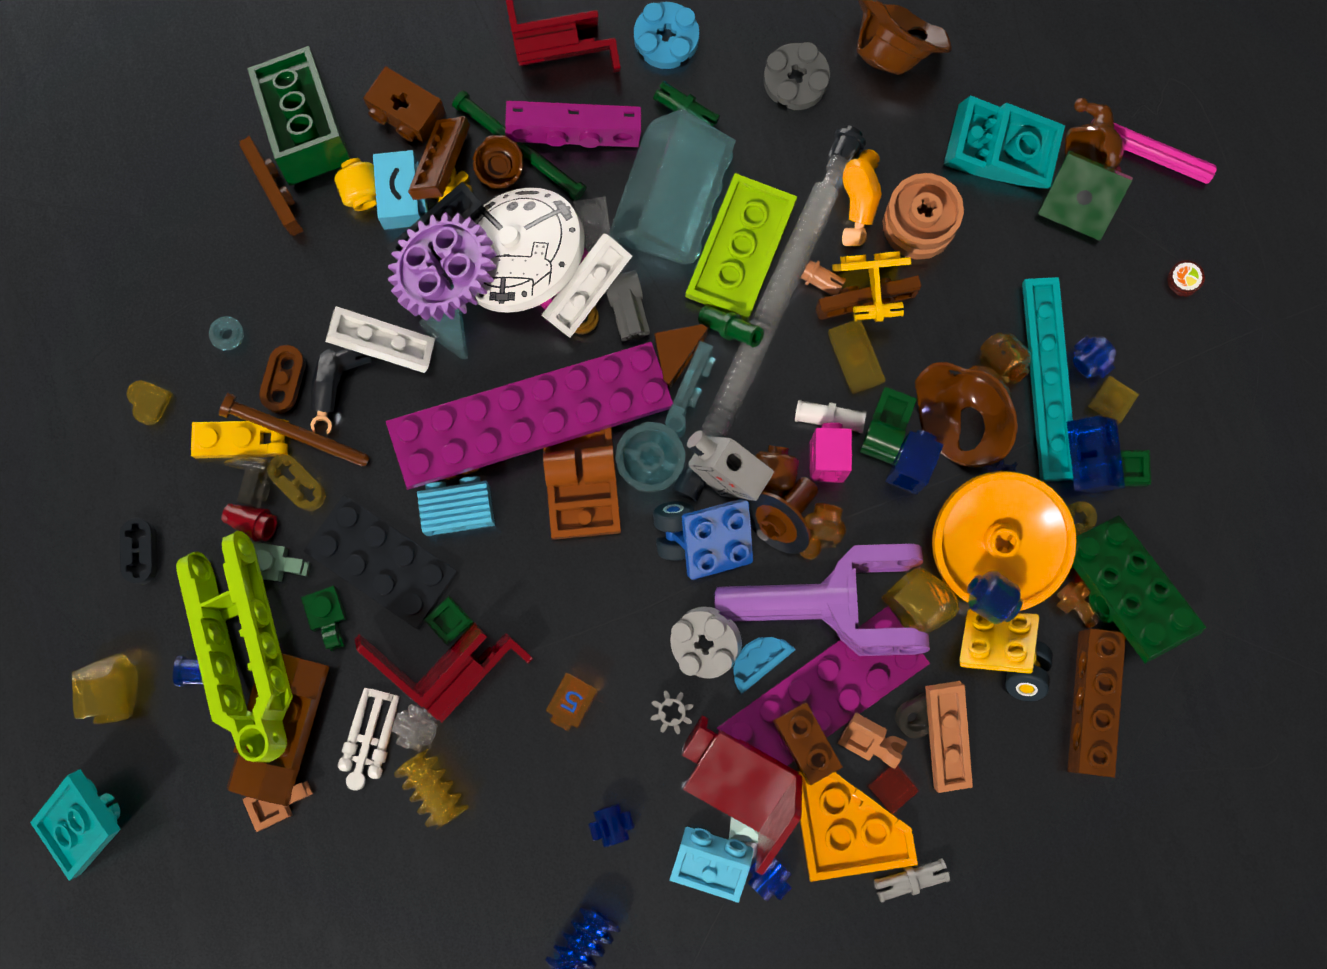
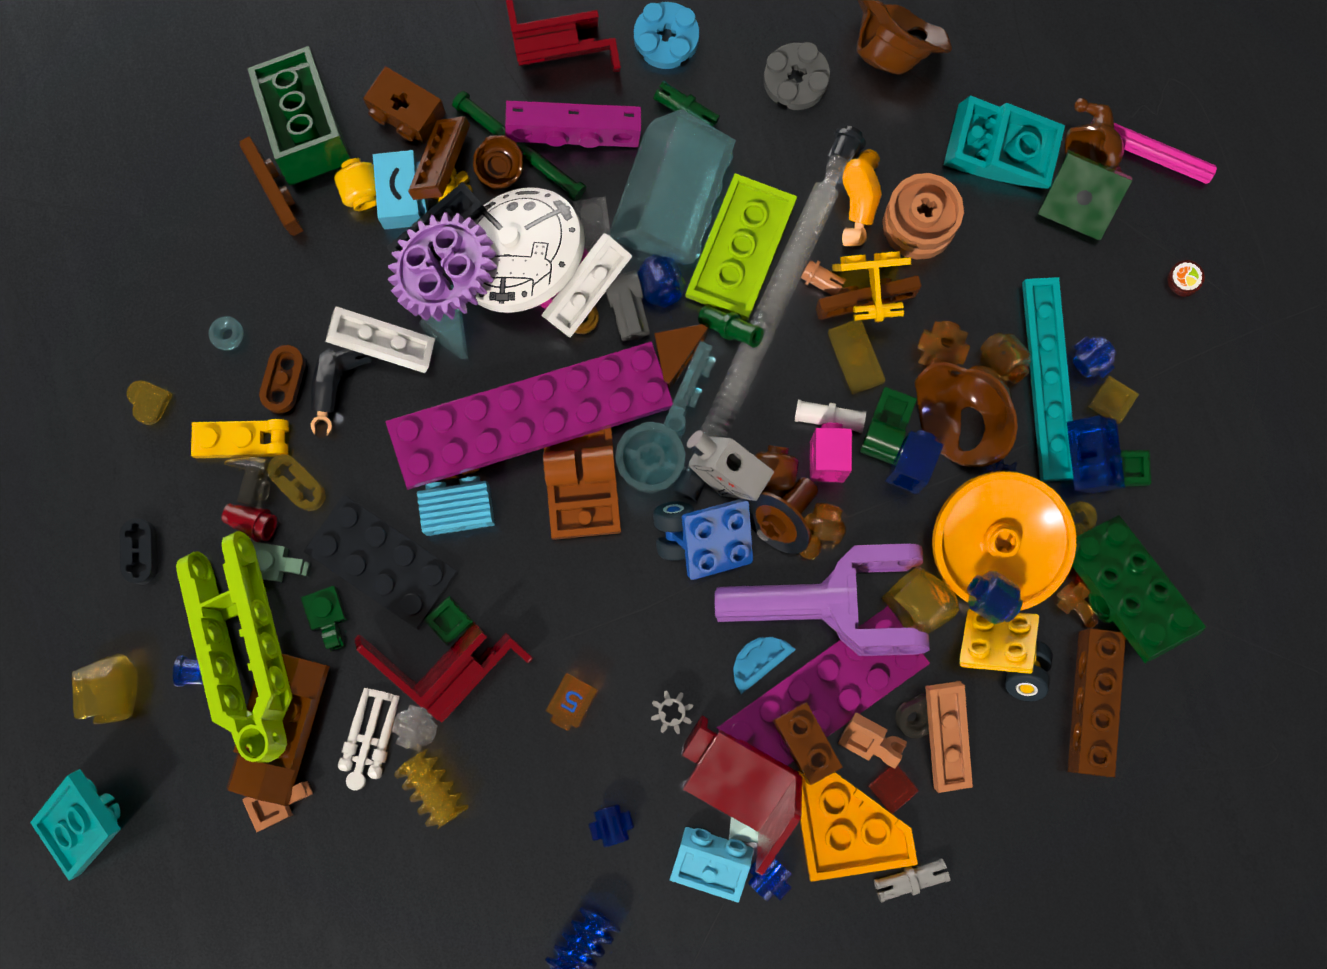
(230, 406): reddish brown bar -> none
(661, 280): none -> clear blue head
(716, 628): light grey plate -> none
(948, 334): none -> clear orange brick

